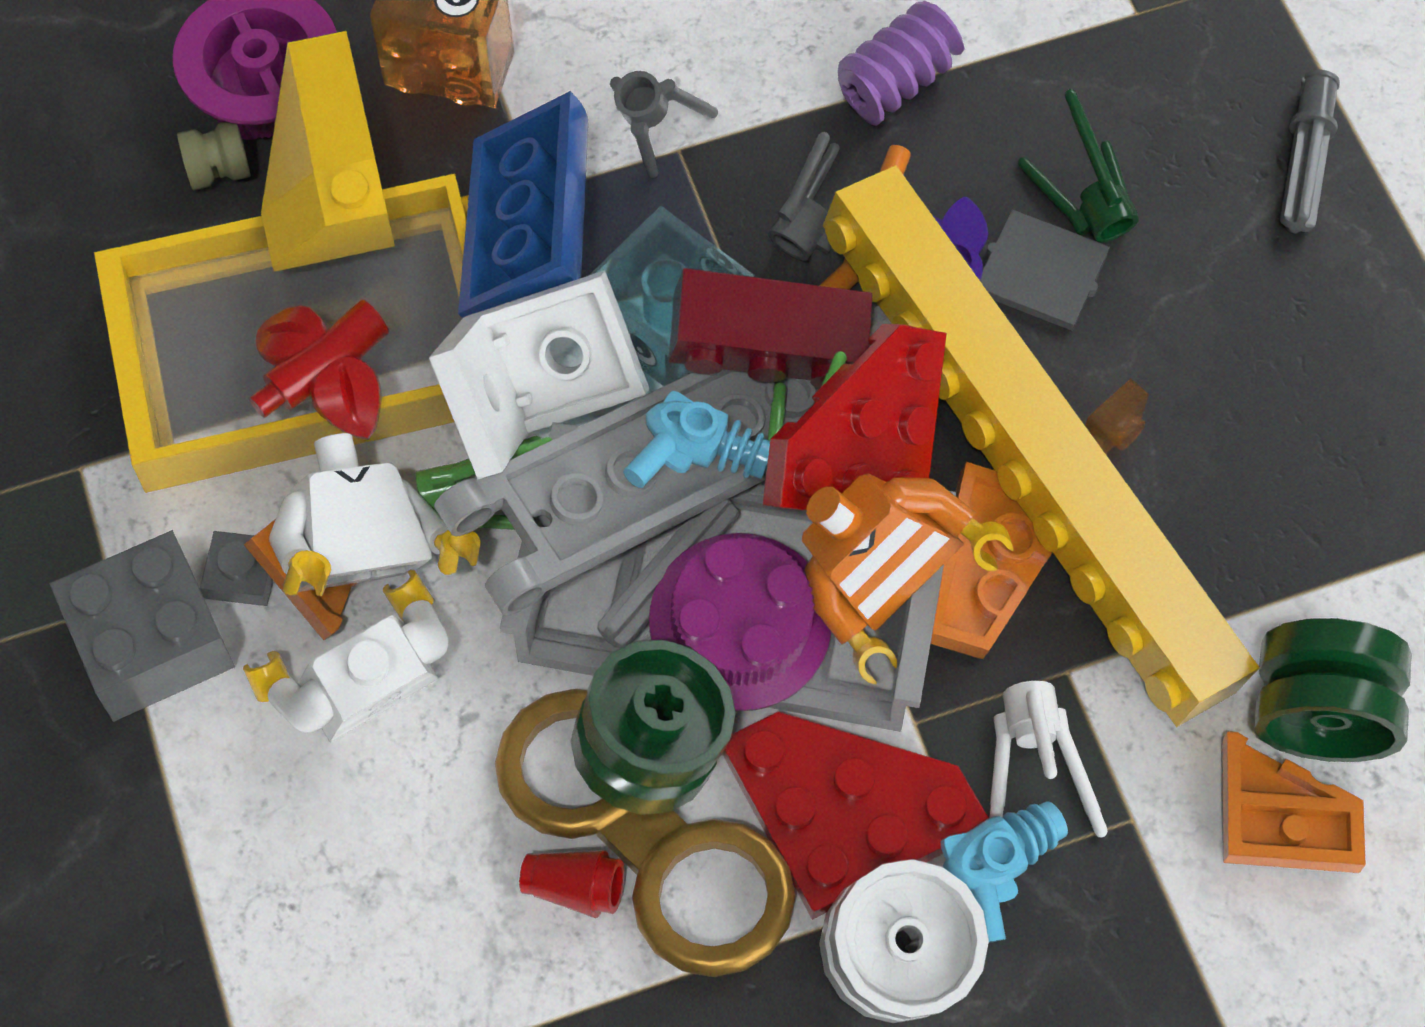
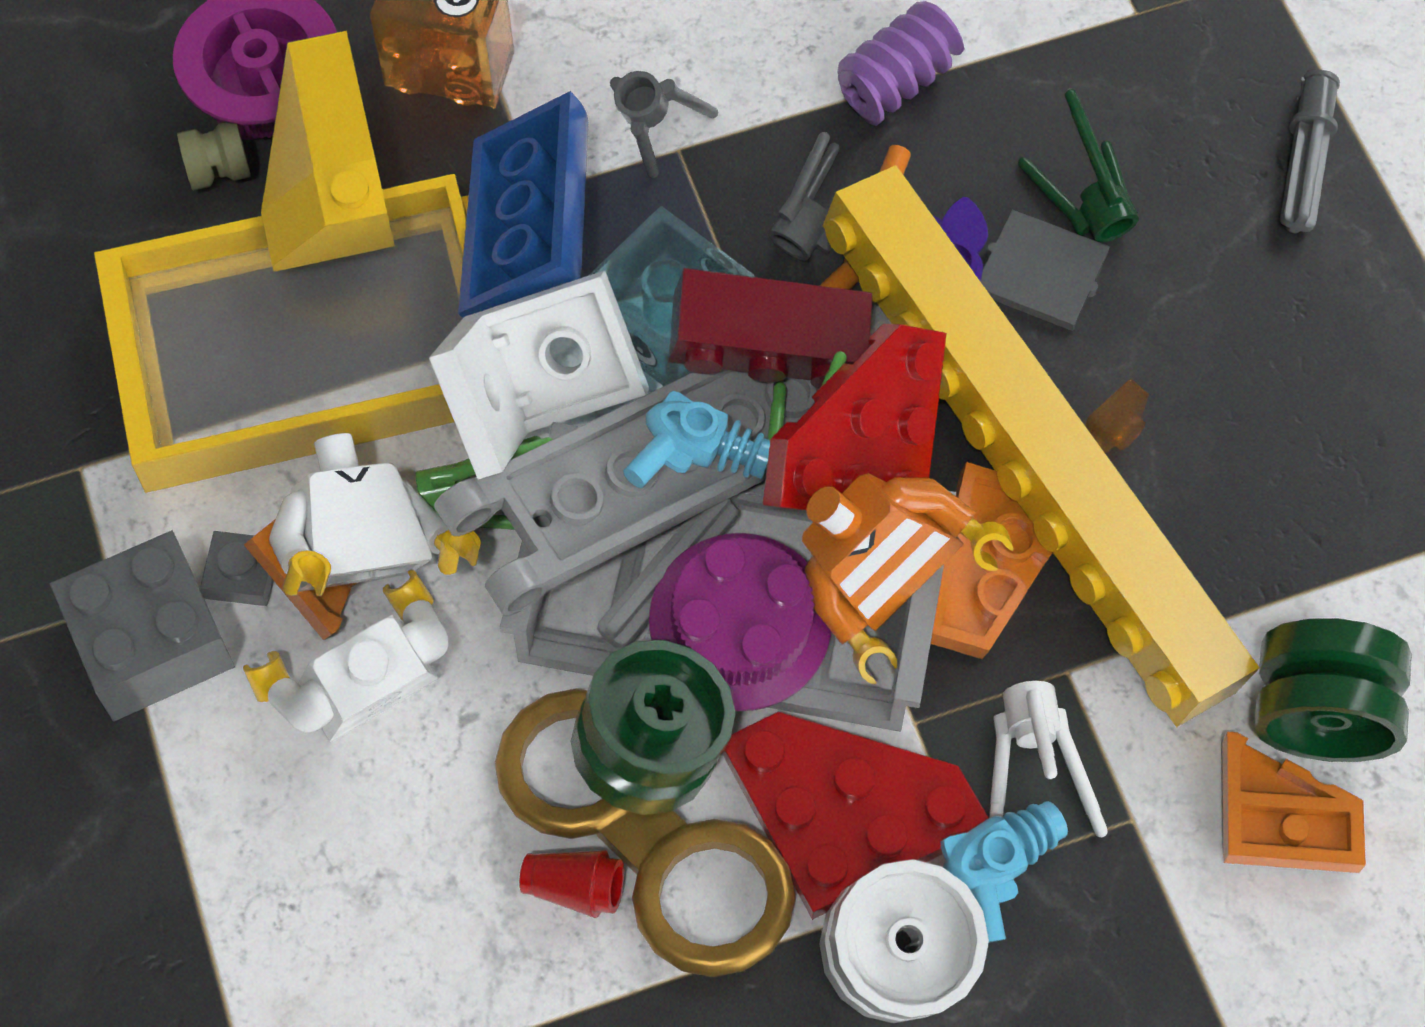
(323, 366): red plant -> none

